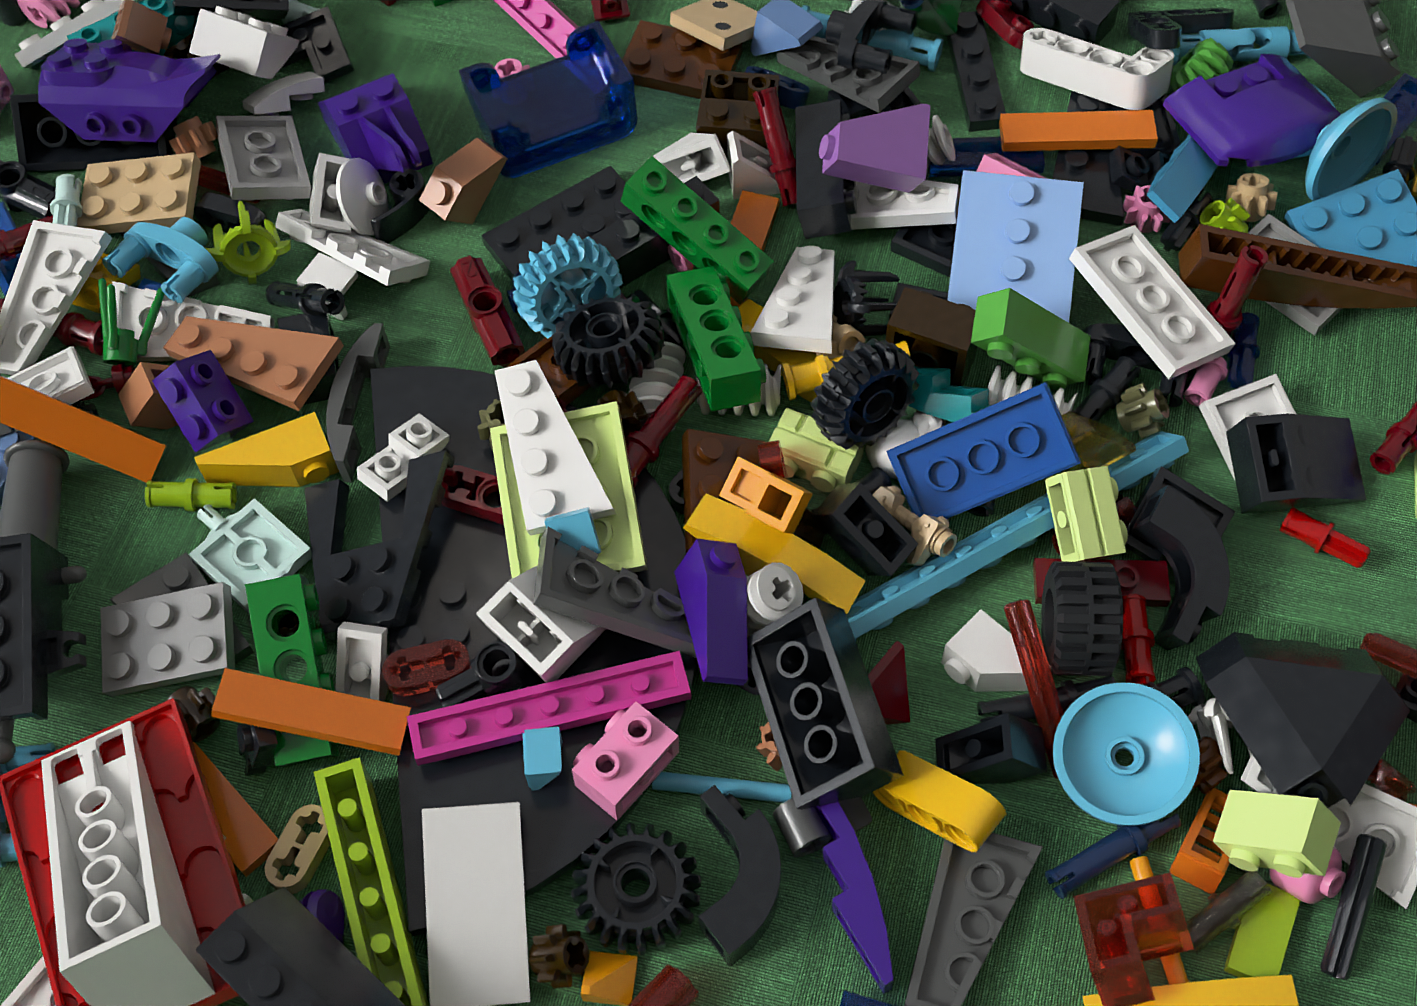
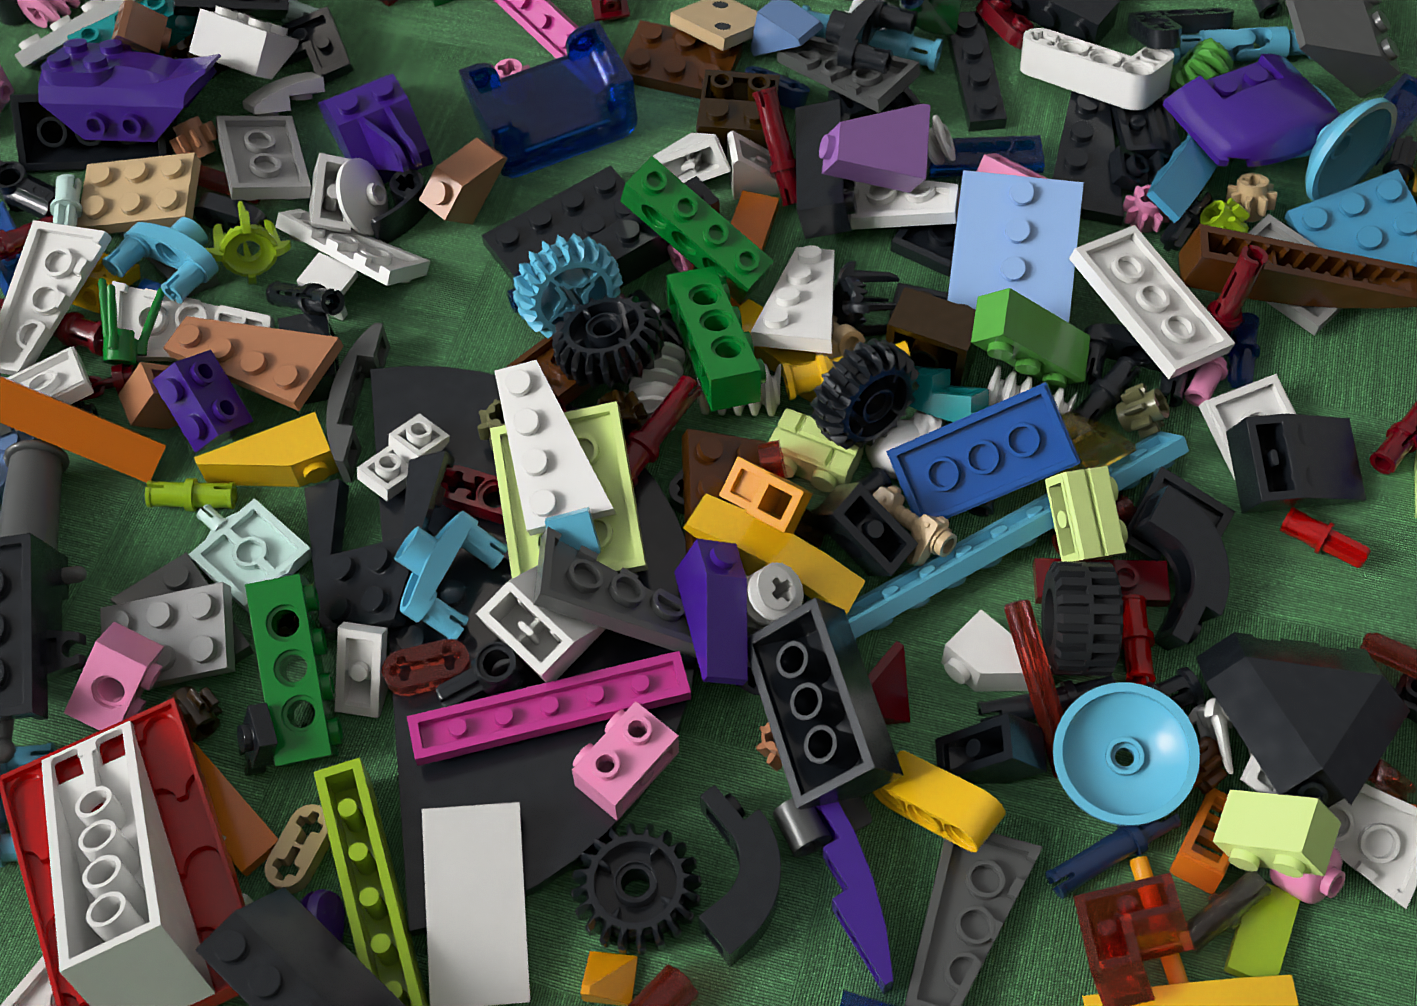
(119, 656): none -> bright pink brick
(311, 711): orange tile -> none
(430, 559): none -> medium azure connector
(487, 311): dark red piece -> none
(542, 755): medium azure slope -> none
(558, 956): dark brown gear -> none
(738, 788): medium azure bar -> none
(1077, 130): orange tile -> none
(1353, 906): black axle -> none

